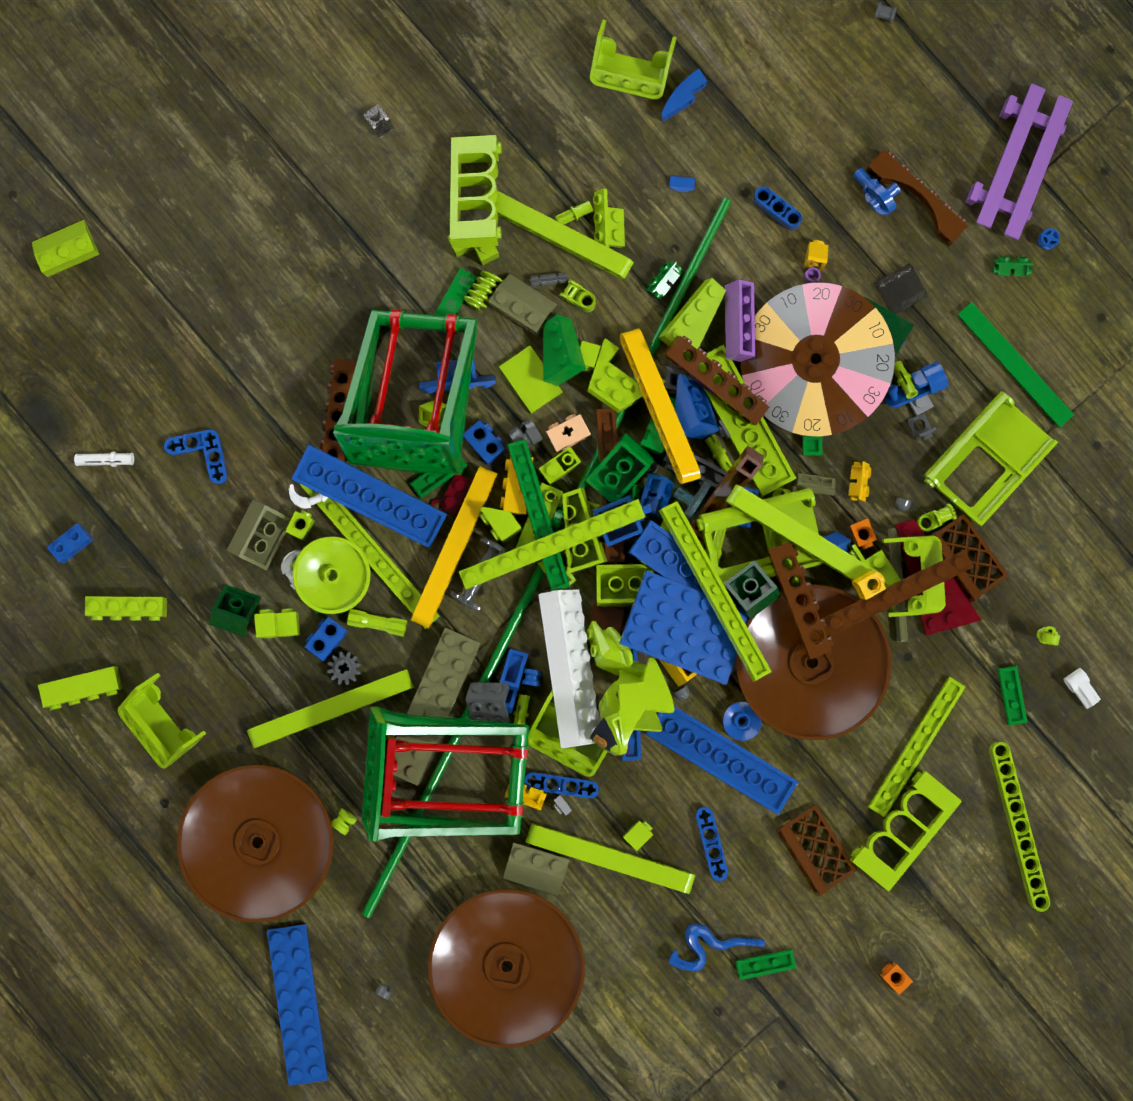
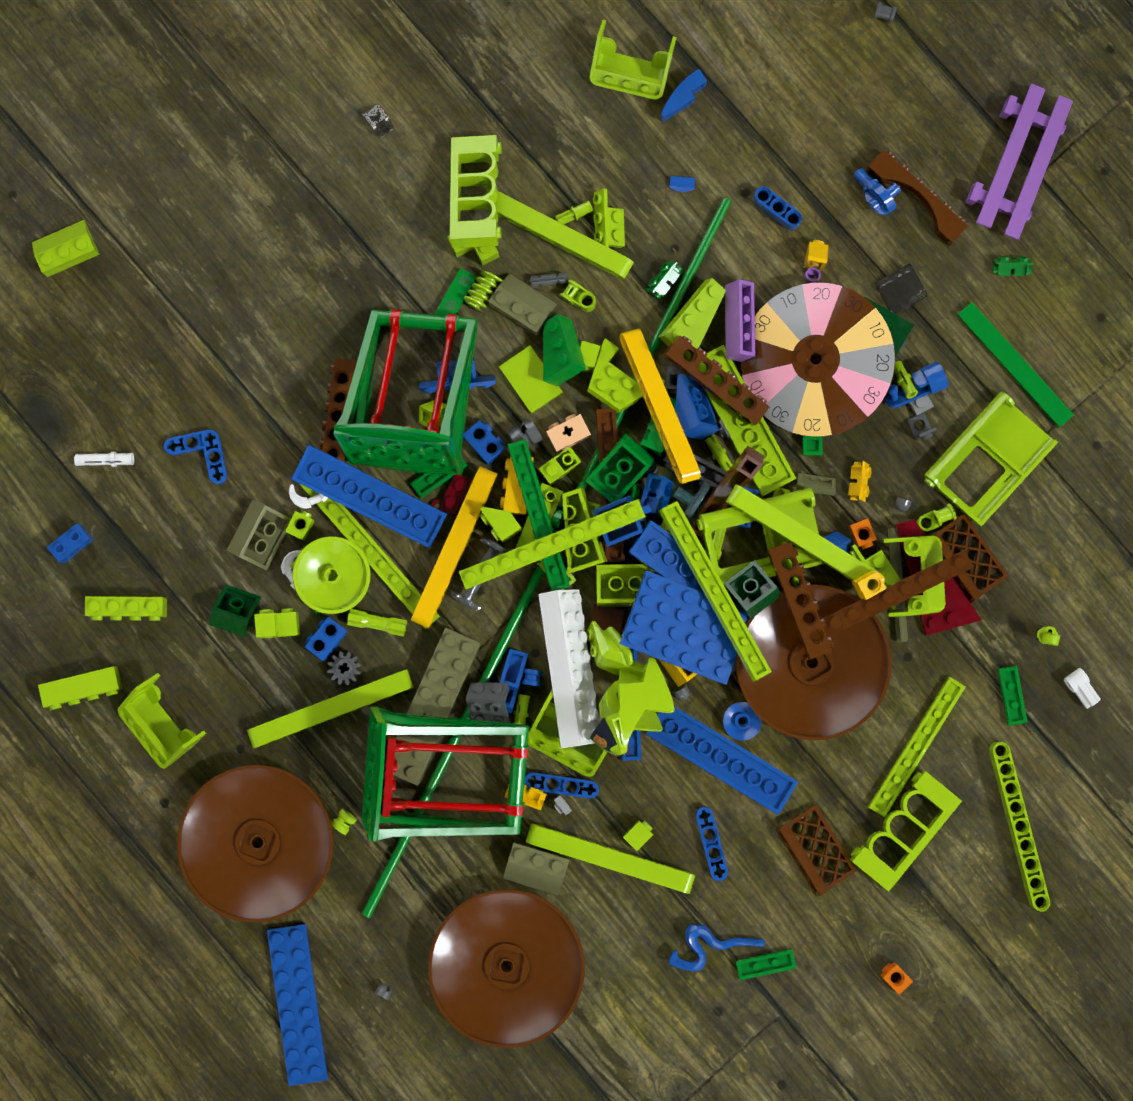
(1050, 235): blue wheel -> none

